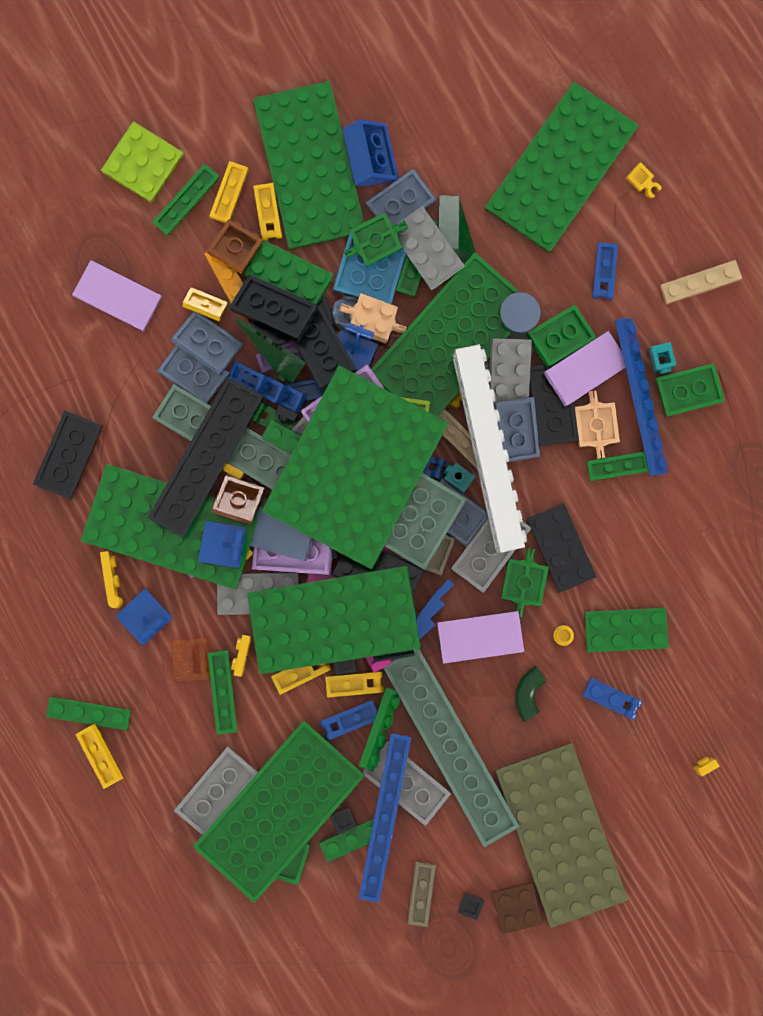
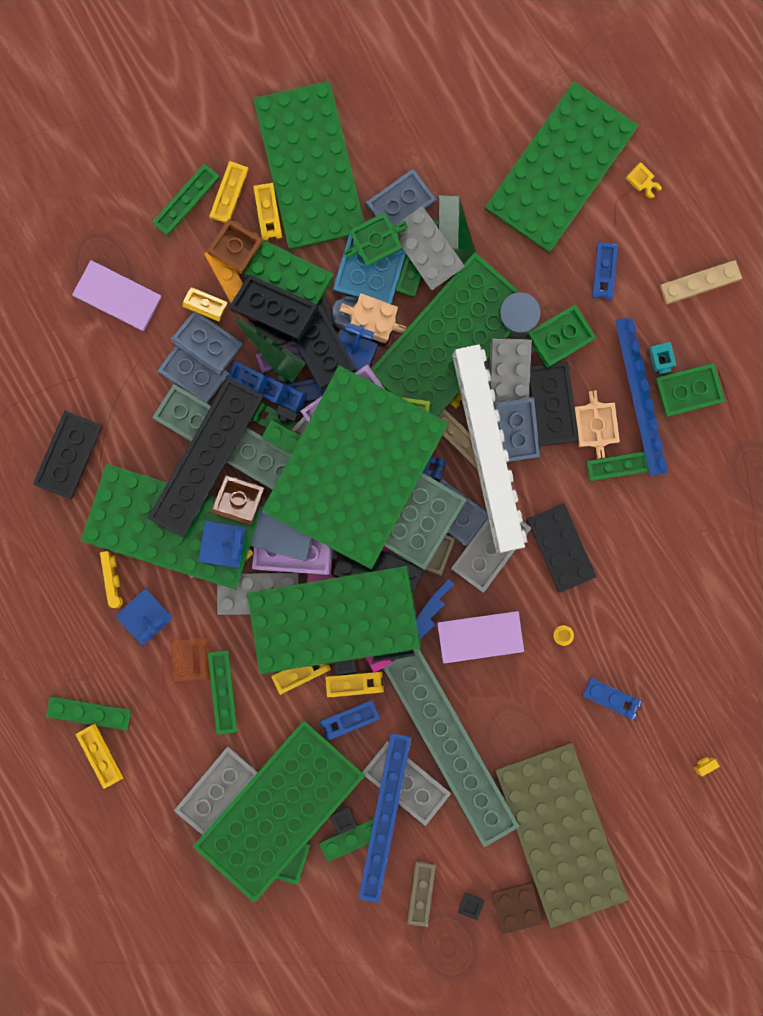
(142, 162): lime plate -> none
(233, 472): yellow plate -> none
(239, 663): yellow plate -> none
(370, 153): blue slope -> none
(377, 736): green plate -> none
(462, 484): teal brick -> none
(524, 582): green plate -> none
(526, 691): dark green cylinder -> none
(586, 368): lavender tile -> none
(626, 630): green plate -> none

